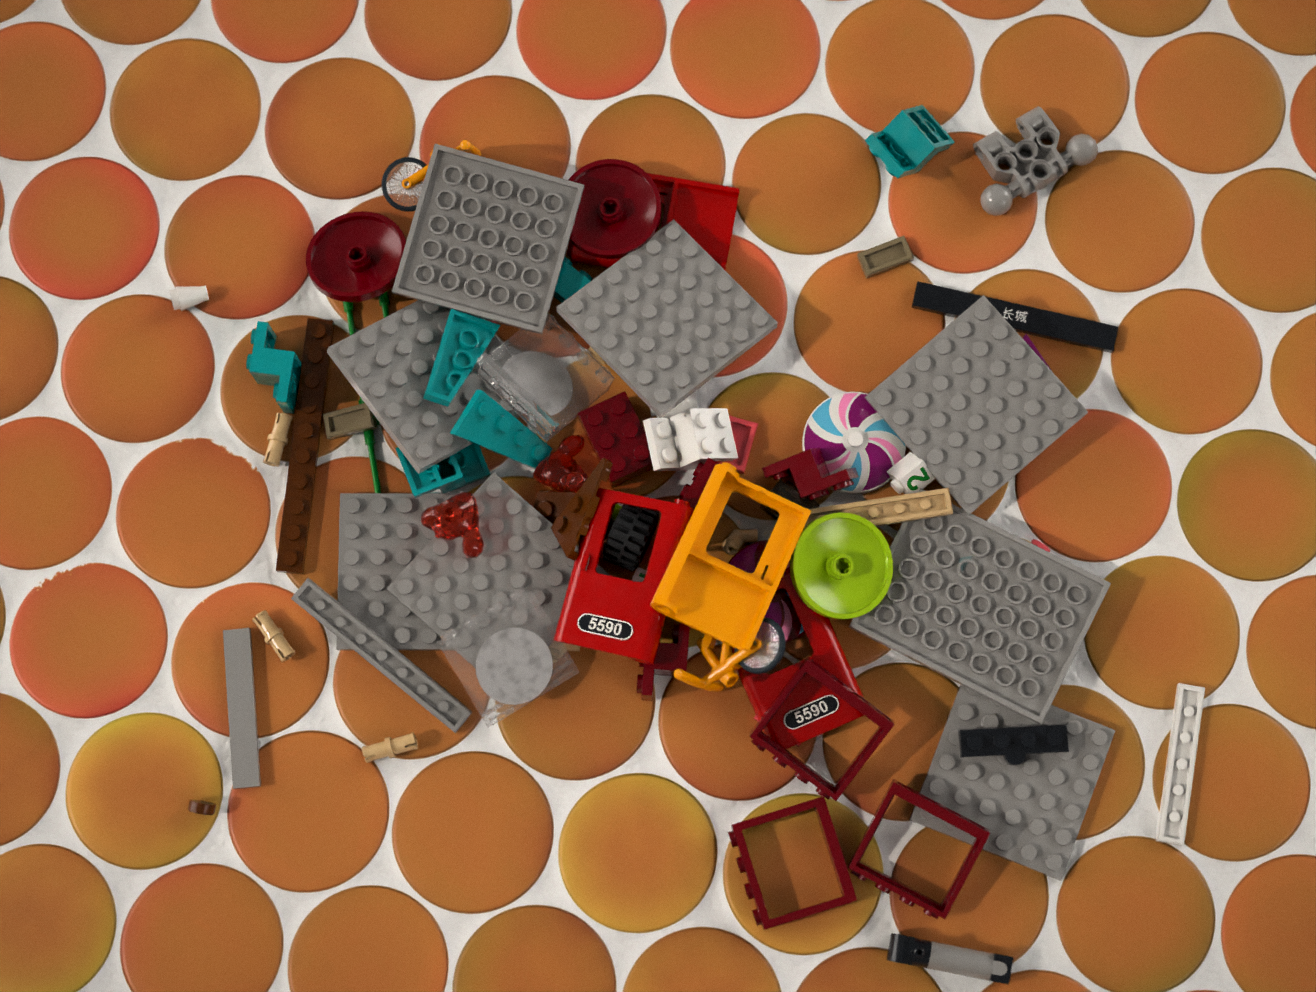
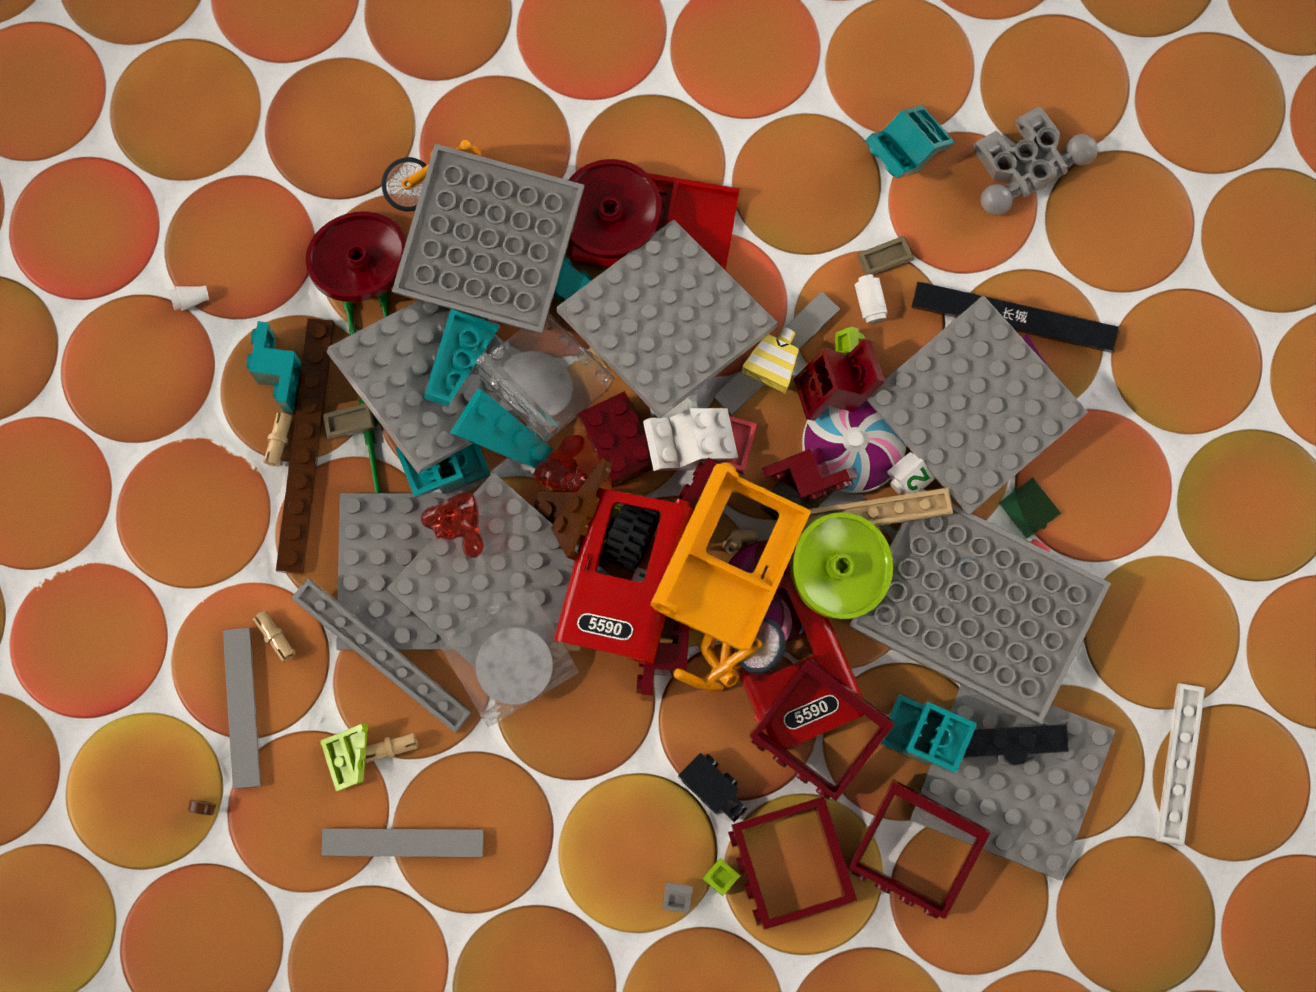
(346, 756): none -> lime wing
(402, 842): none -> light grey tile
(677, 897): none -> light grey plate
(712, 786): none -> black brick
(721, 877): none -> lime plate
(773, 360): none -> light yellow torso
(805, 326): none -> light grey tile
(839, 379): none -> dark red bracket
(847, 339): none -> lime tile
(871, 299): none -> white head
(928, 733): none -> teal bracket
(949, 958): piece -> none
(1029, 508): none -> clear green piece

